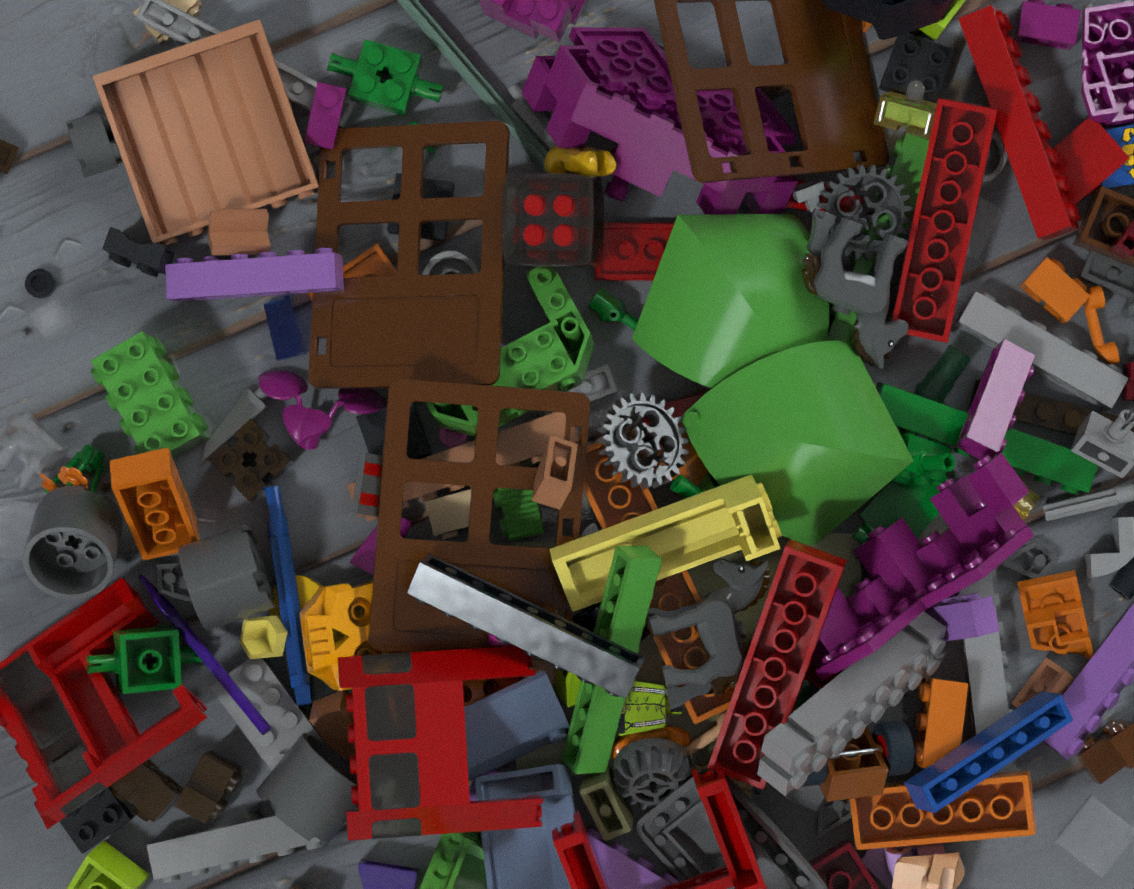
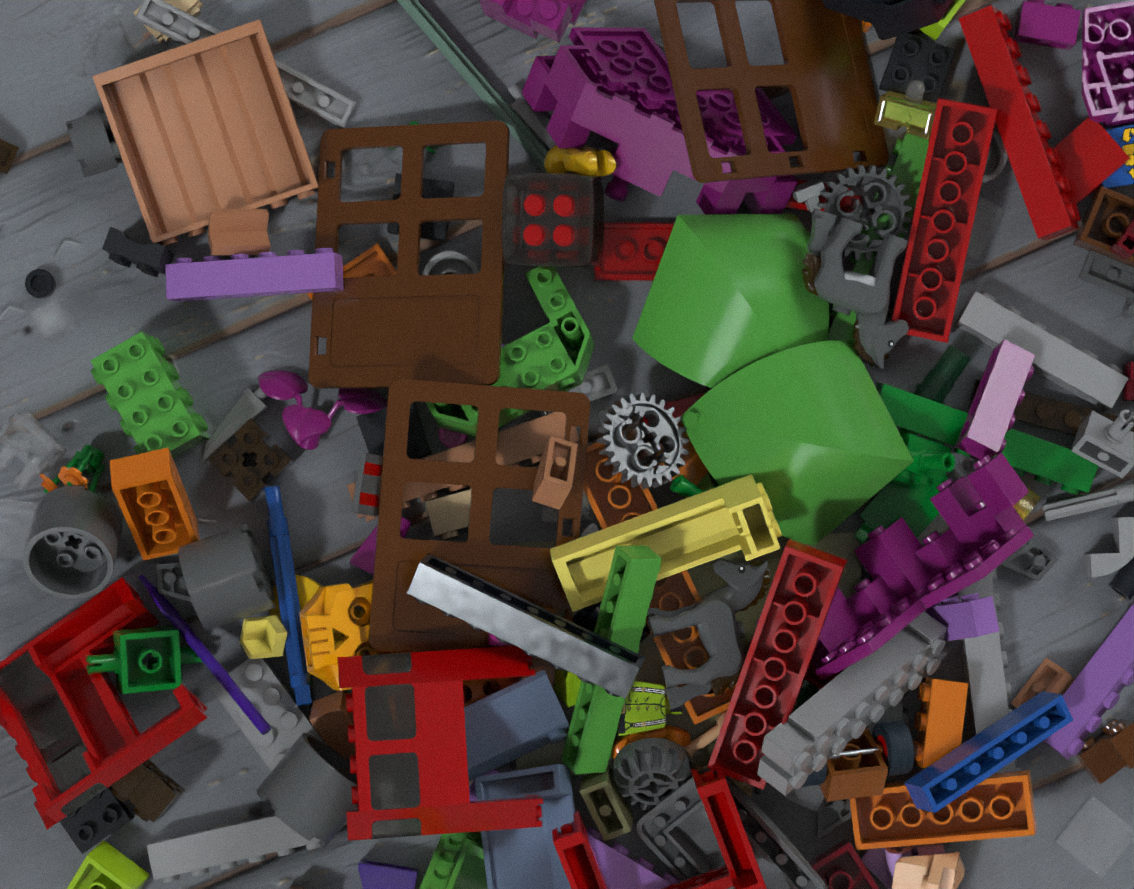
(208, 786): dark brown brick -> none
(284, 328): clear blue panel -> none
(325, 115): magenta slope -> none
(376, 61): green brick -> none
(520, 513): bright green brick -> none
(611, 309): green piece -> none
(1055, 289): orange piece -> none
(1055, 614): orange slope -> none
(1106, 351): orange bar -> none

